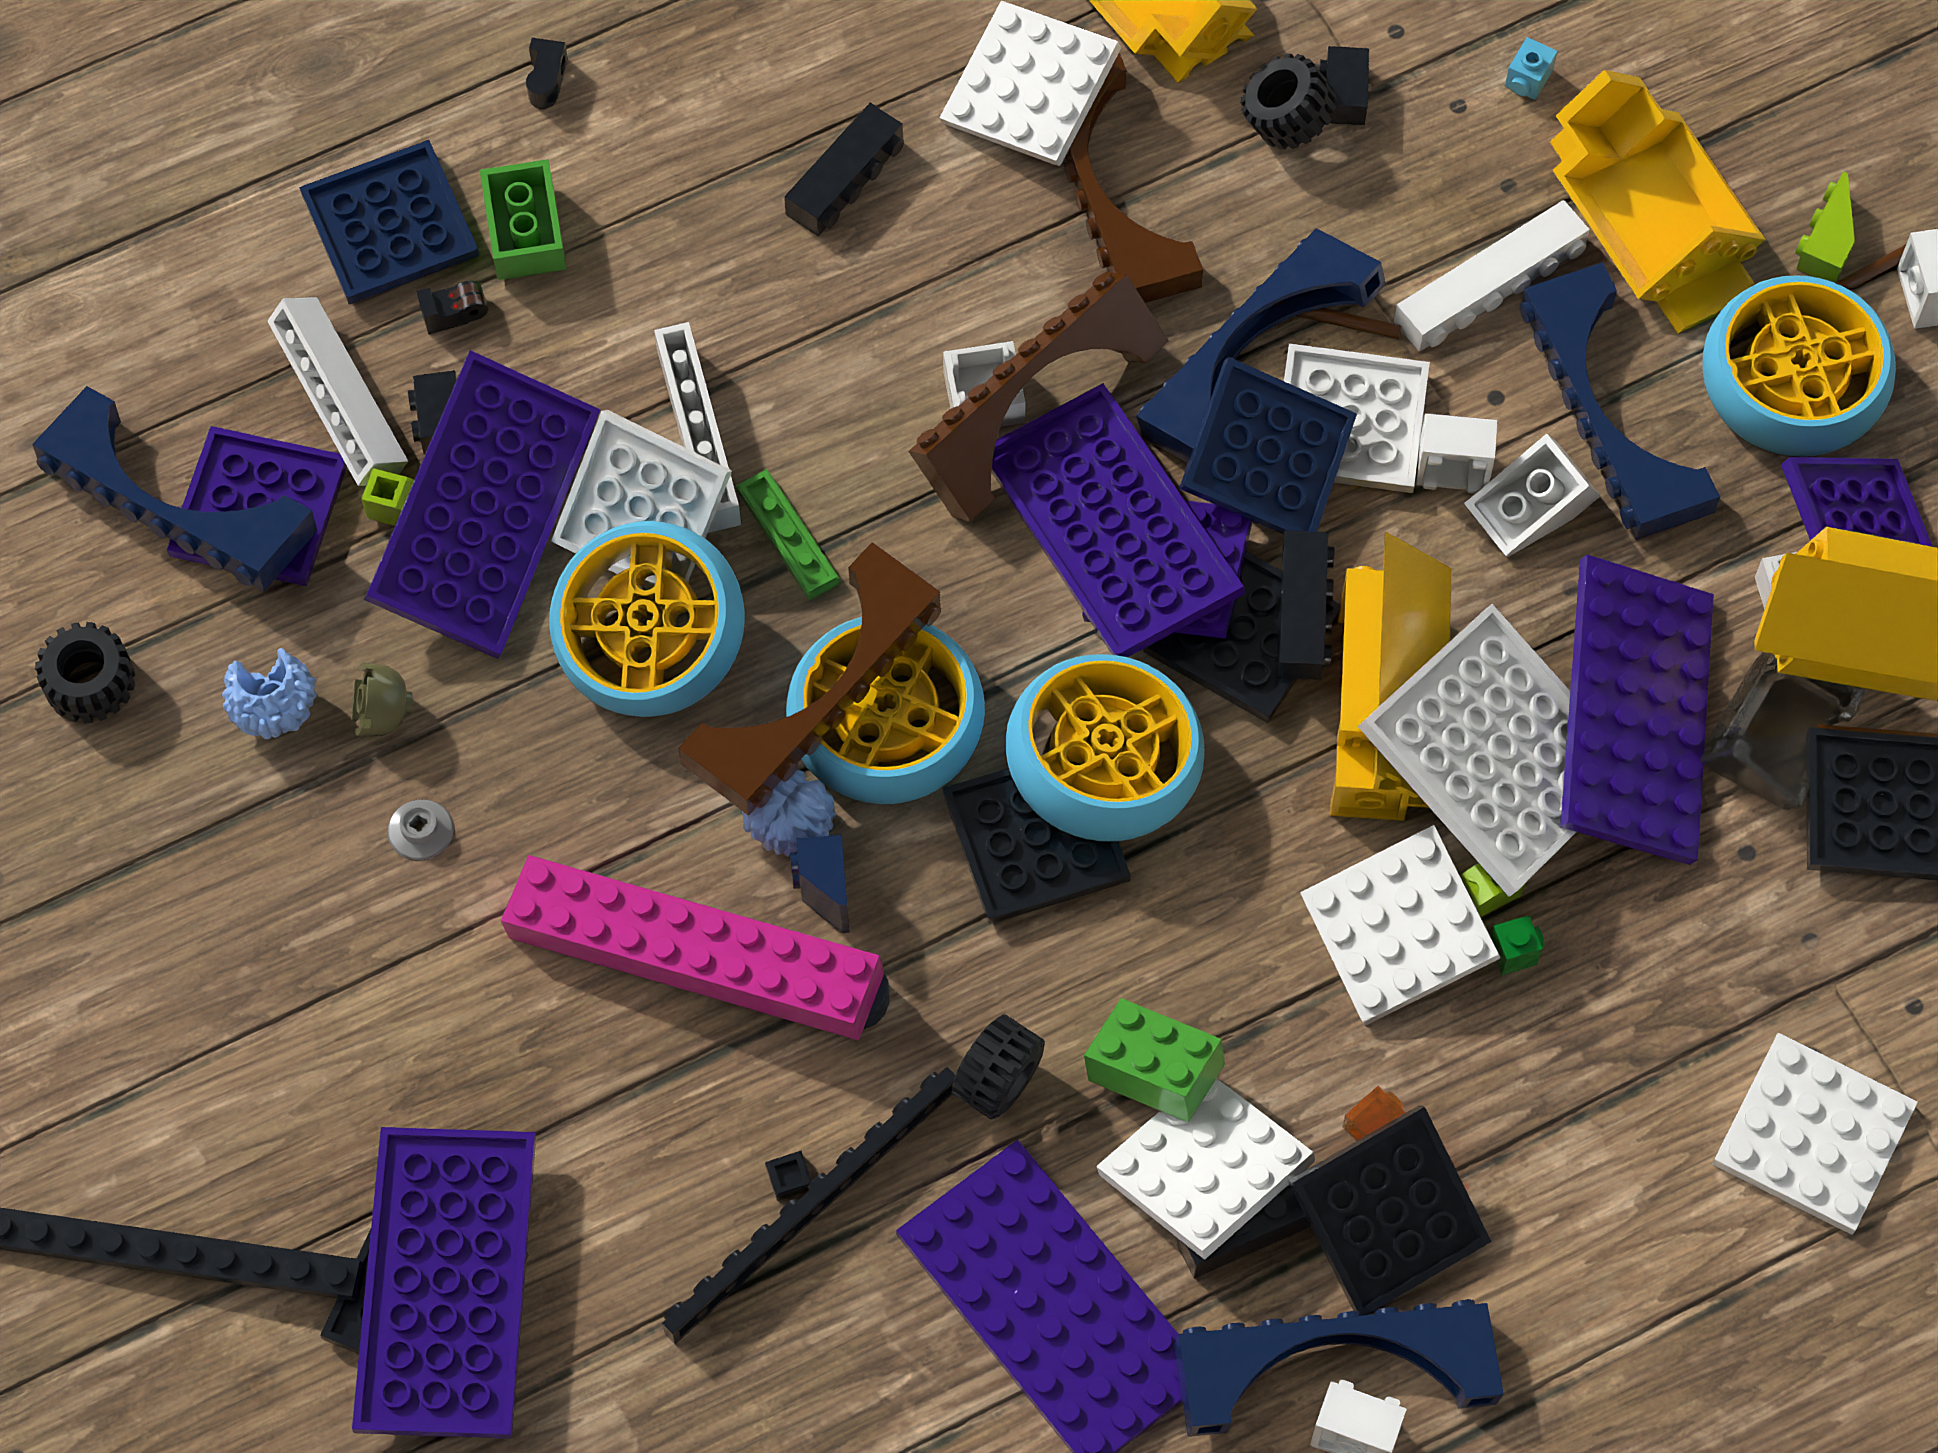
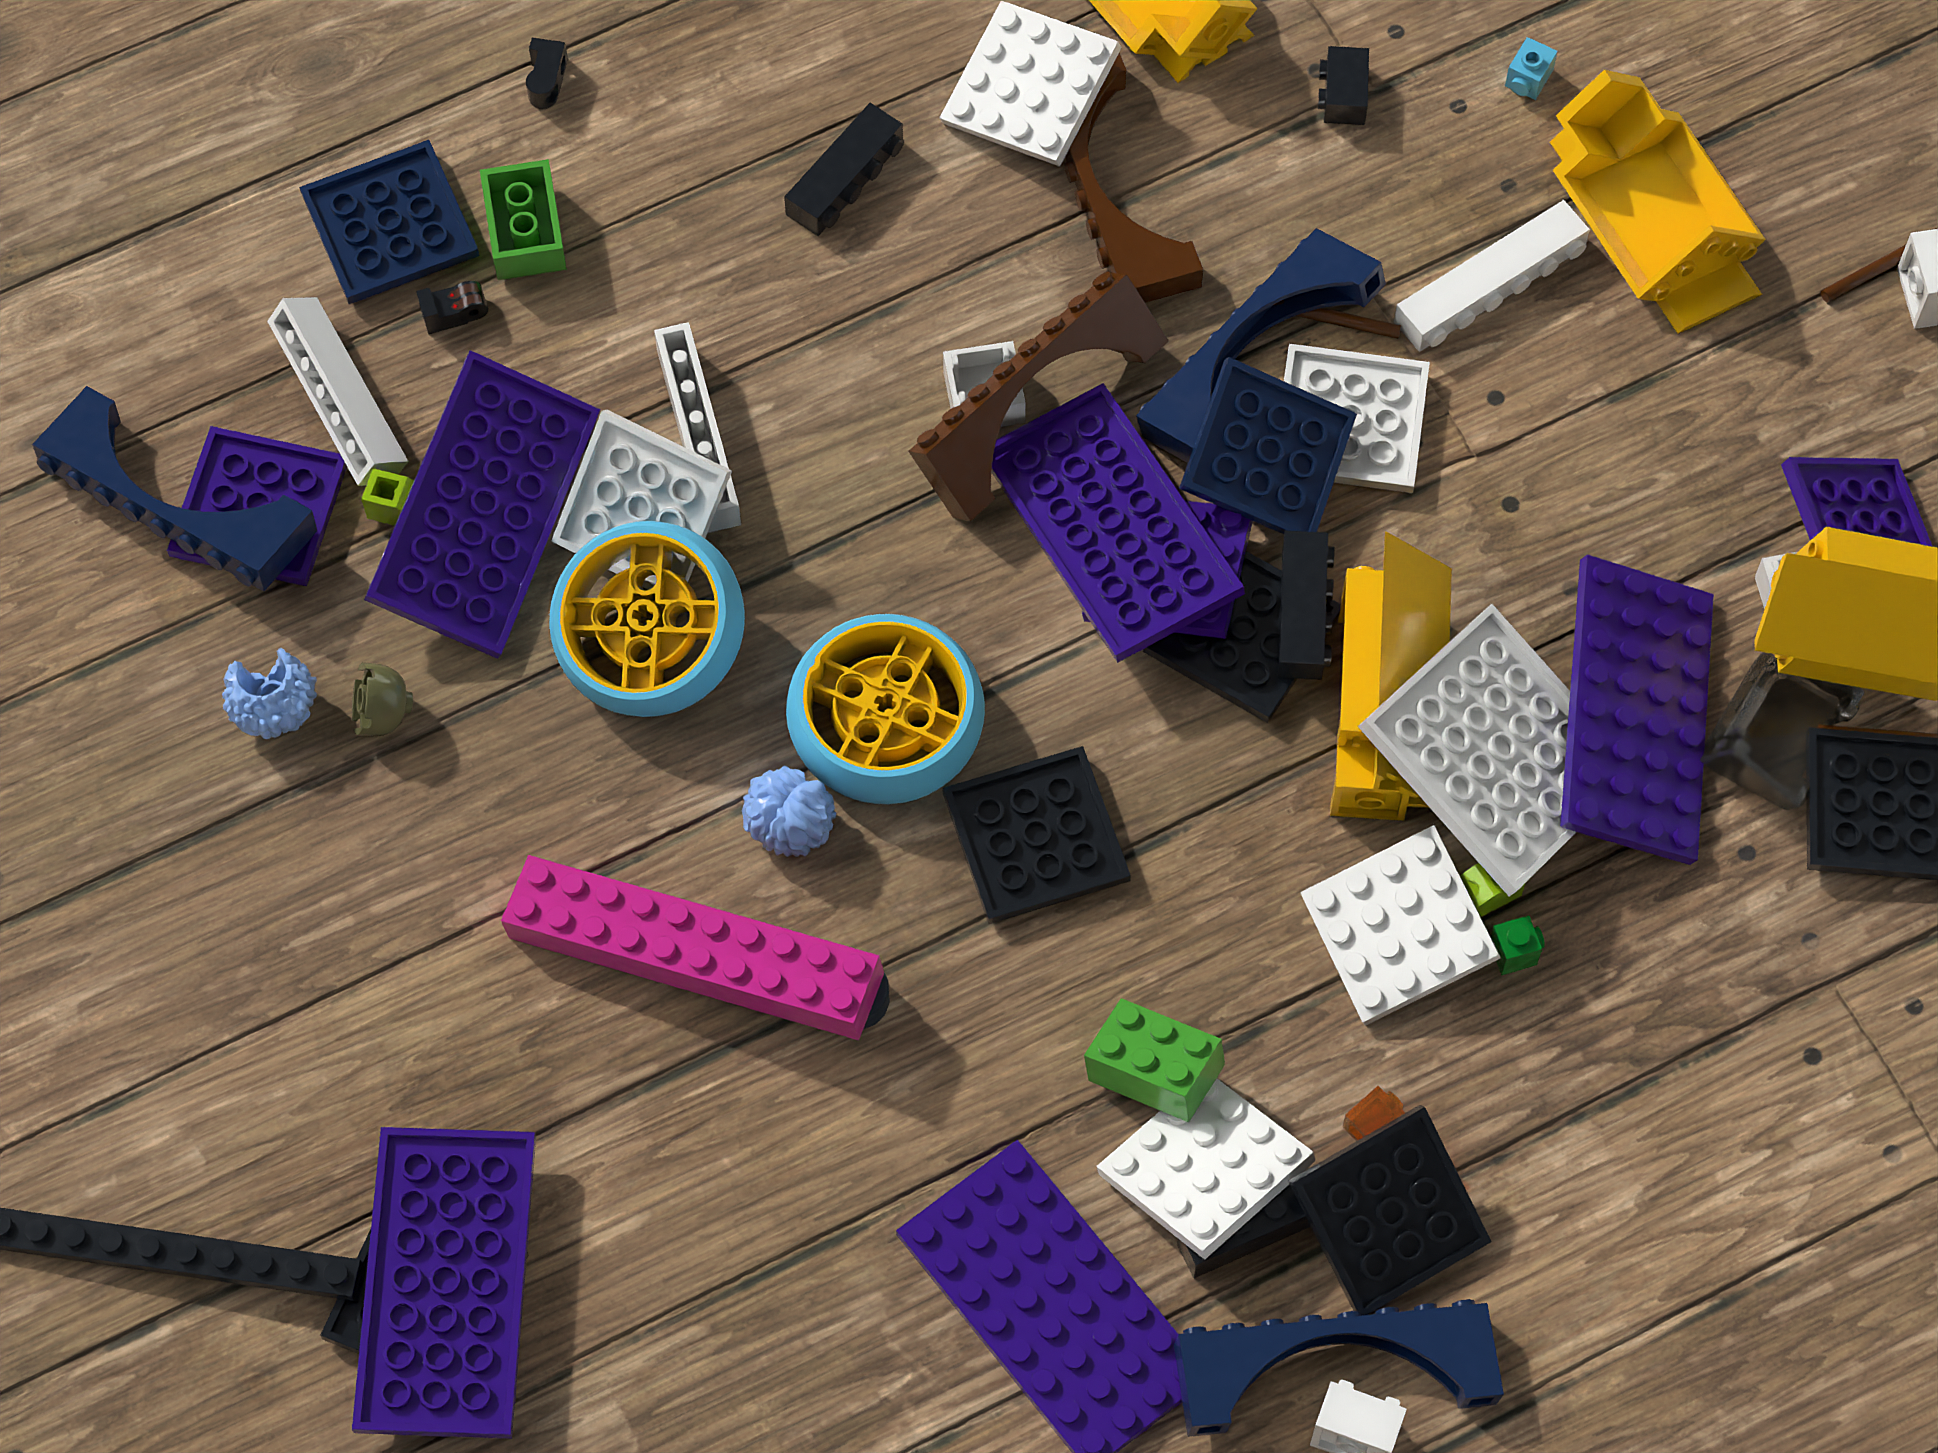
(76, 648): black tyre -> none
(420, 844): light grey piece -> none
(429, 400): black brick -> none
(753, 760): reddish brown arch -> none
(788, 534): bright green tile -> none
(788, 1175): black tile -> none
(799, 1213): black plate -> none
(821, 876): dark blue slope -> none
(998, 1066): black tyre -> none
(1094, 796): wheel -> none
(1288, 101): black tyre -> none
(1456, 452): white container -> none
(1532, 497): white slope -> none
(1647, 488): dark blue arch -> none
(1815, 1133): white plate -> none
(1822, 322): yellow wheel -> none
(1832, 236): lime slope -> none

